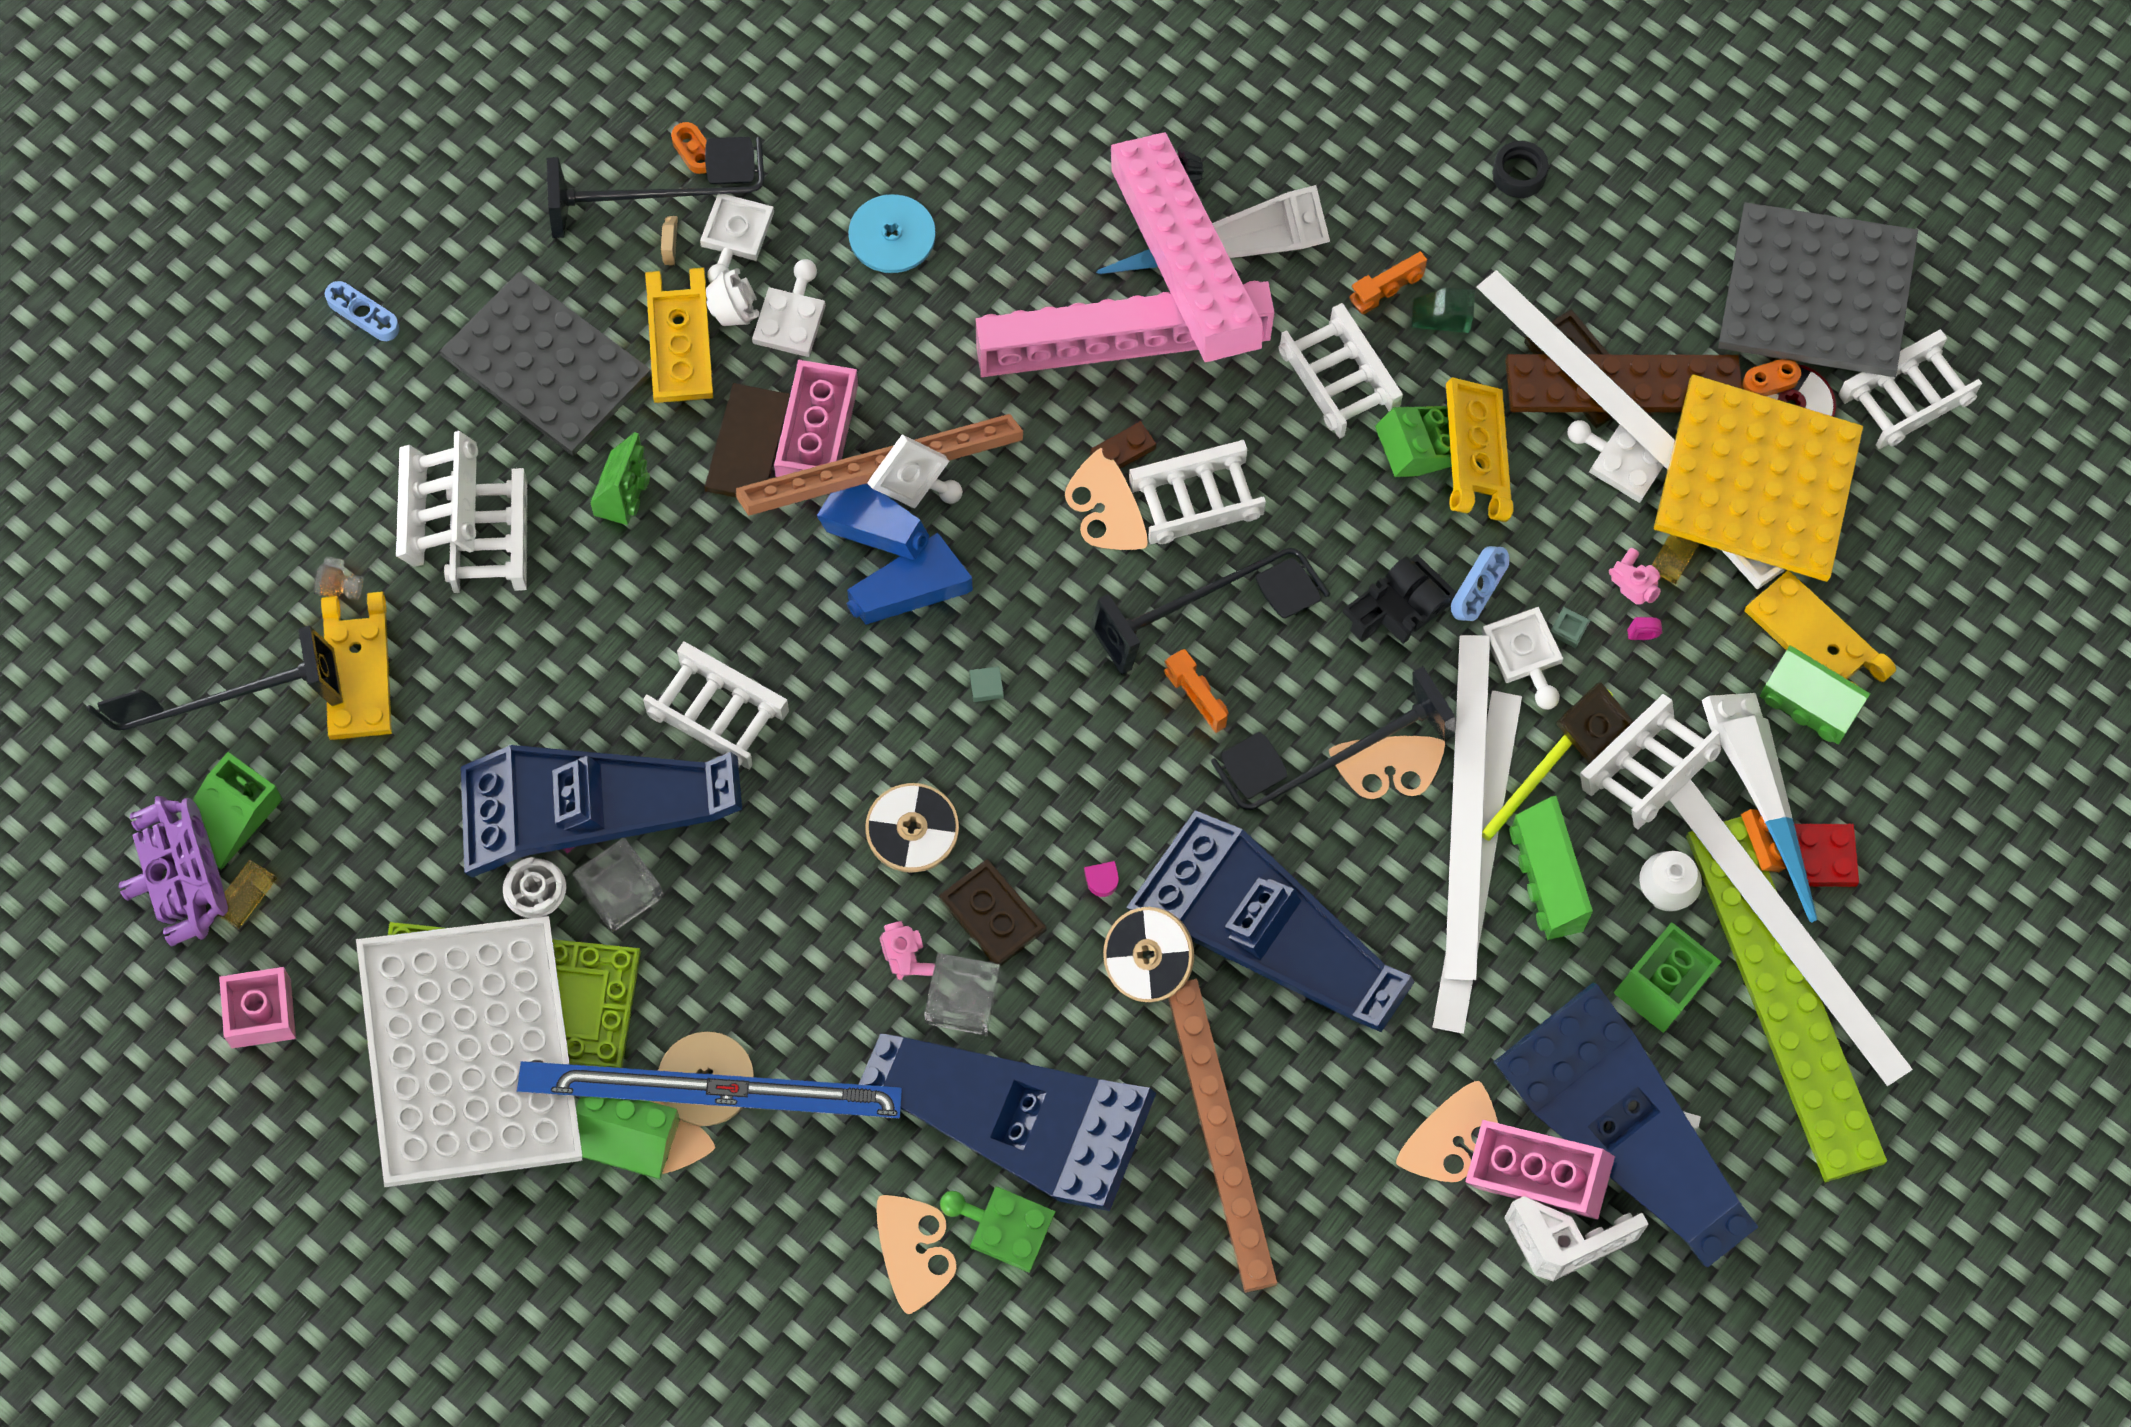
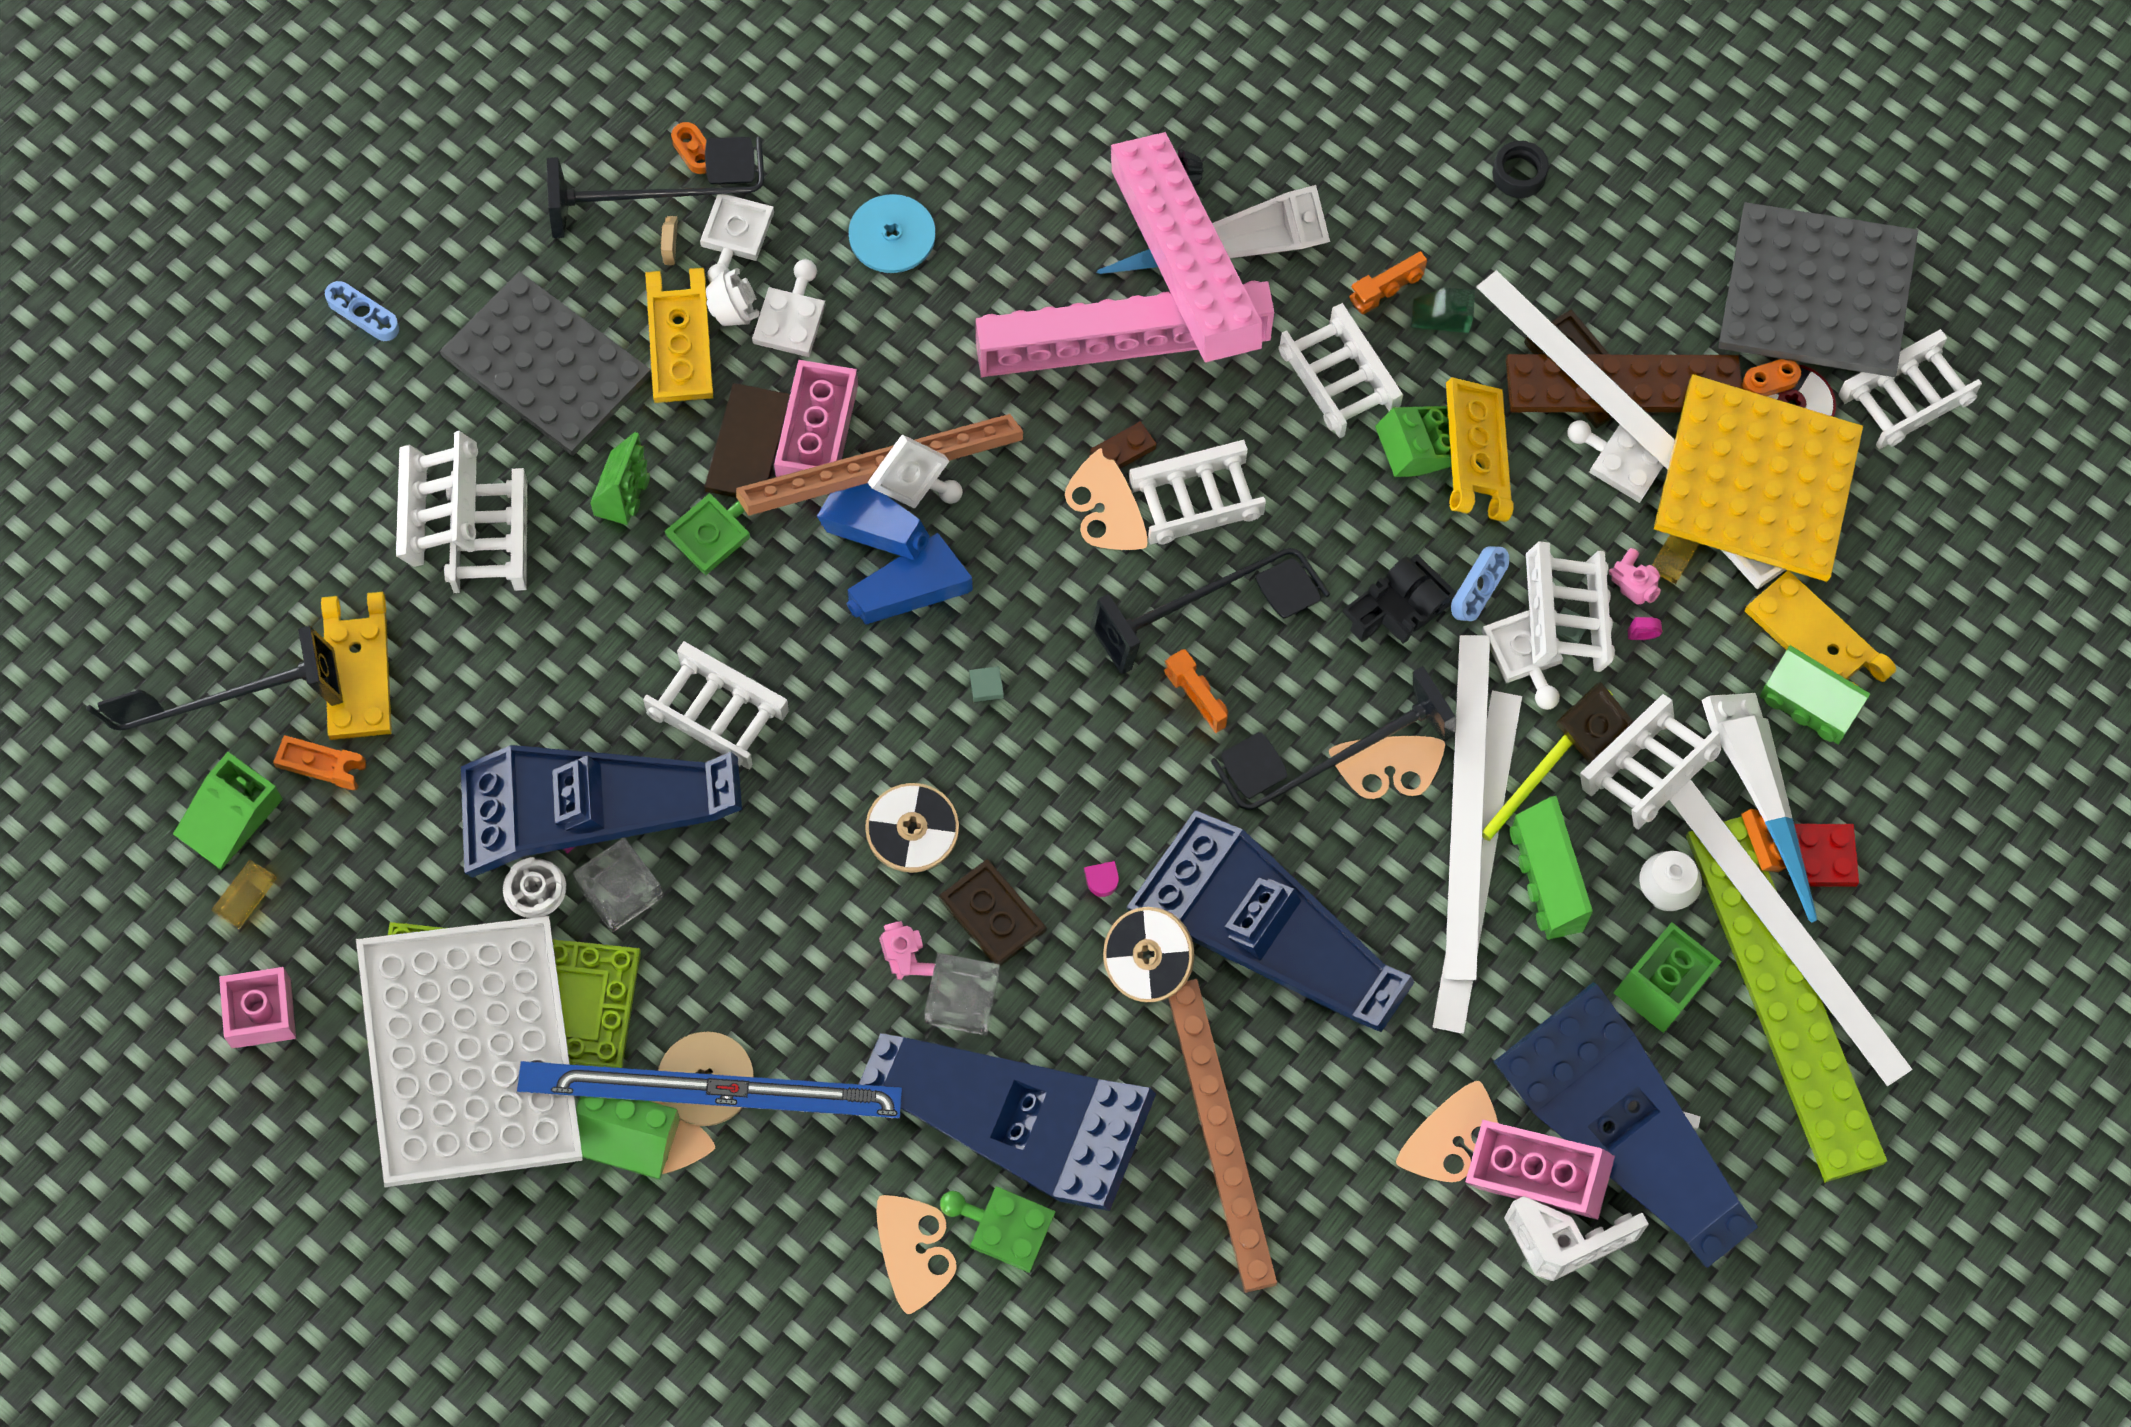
(190, 864): medium lavender piece -> none
(319, 762): none -> orange plate
(332, 581): clear piece -> none
(708, 533): none -> bright green plate
(1544, 617): none -> white fence

